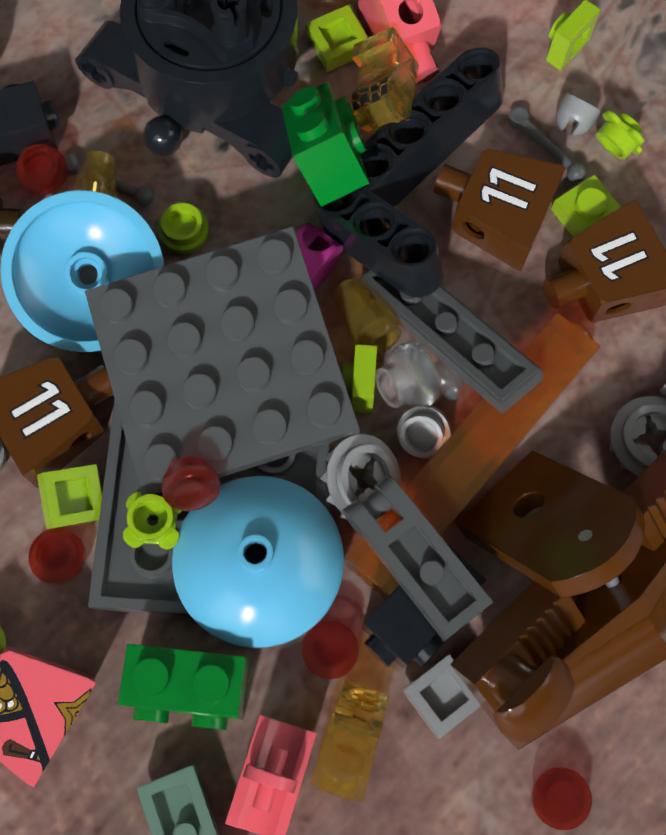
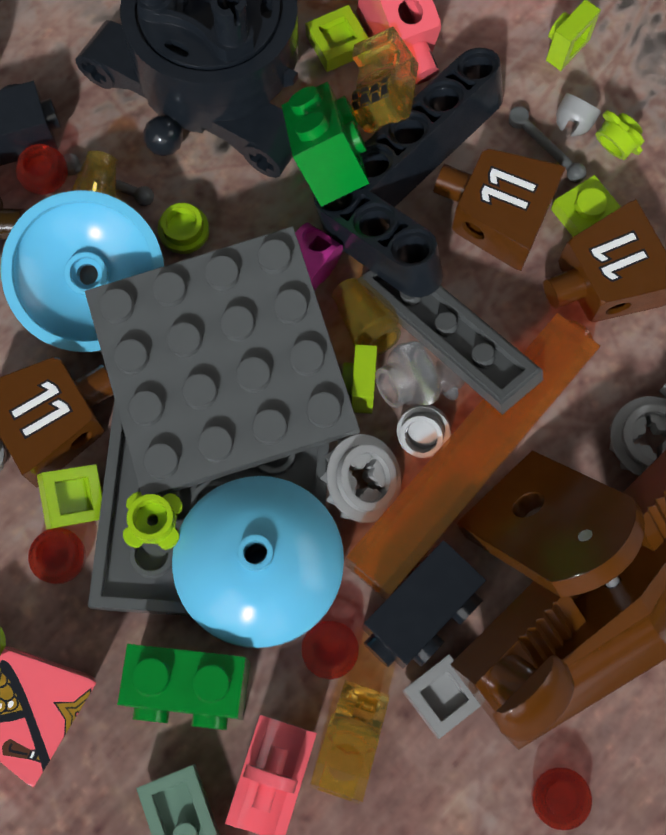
(190, 484): clear red plate -> none
(418, 559): dark grey plate -> none

